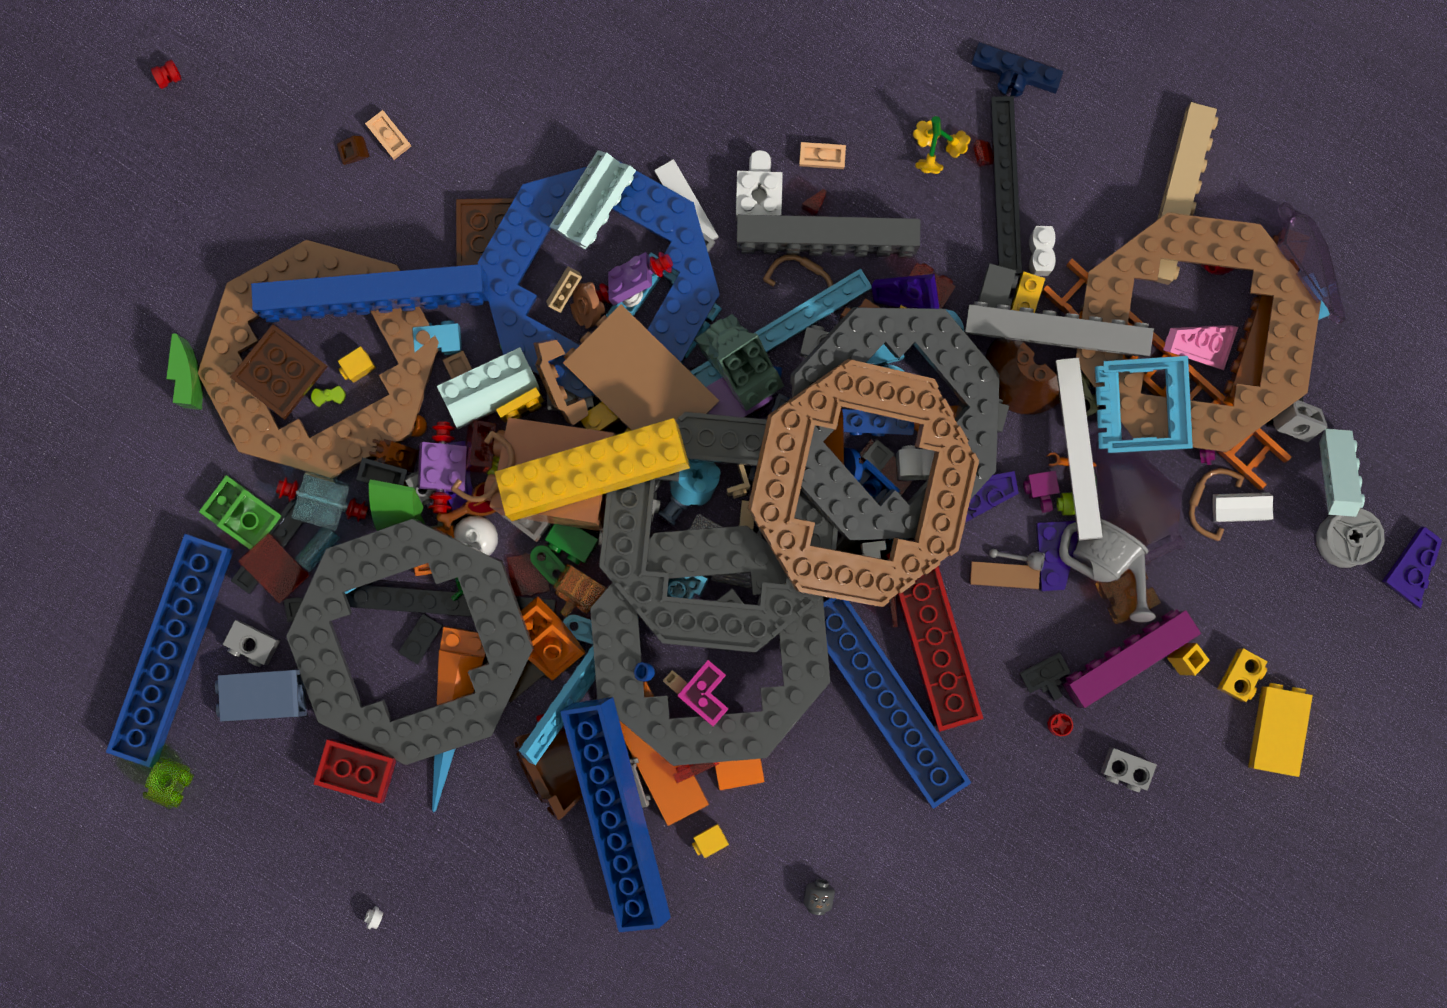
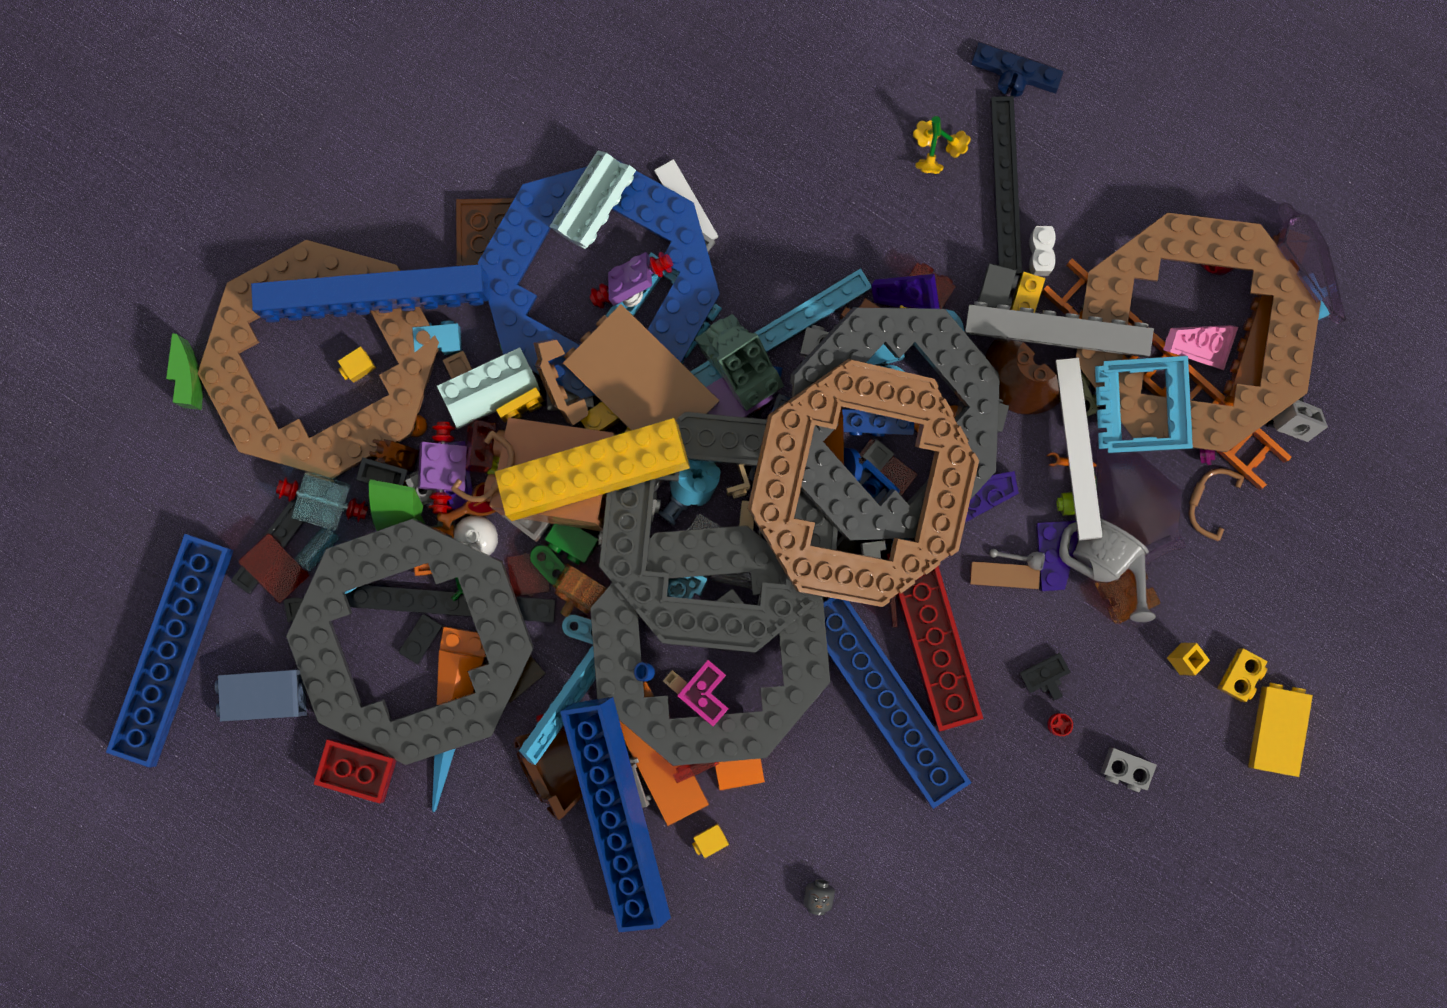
(160, 774): clear neon green brick -> none
(166, 74): red wheel -> none
(239, 512): bright green slope -> none
(241, 633): light grey brick -> none
(278, 371): reddish brown plate -> none
(320, 396): lime piece -> none
(353, 149): reddish brown slope -> none
(373, 918): white plate -> none
(388, 134): light nougat plate -> none
(552, 641): orange slope -> none
(564, 289): tan piece -> none
(586, 305): nougat plate -> none
(759, 188): white brick -> none
(804, 262): medium nougat piece -> none
(814, 203): clear red slope -> none
(822, 155): light nougat plate -> none
(828, 235): dark grey brick -> none
(913, 463): white brick -> none
(983, 153): clear red slope -> none
(1042, 486): magenta brick -> none
(1132, 658): magenta brick -> none
(1185, 172): tan brick -> none
(1242, 507): white piece -> none
(1341, 472): light aqua brick -> none
(1365, 541): light grey piece -> none
(1412, 569): dark purple wing -> none

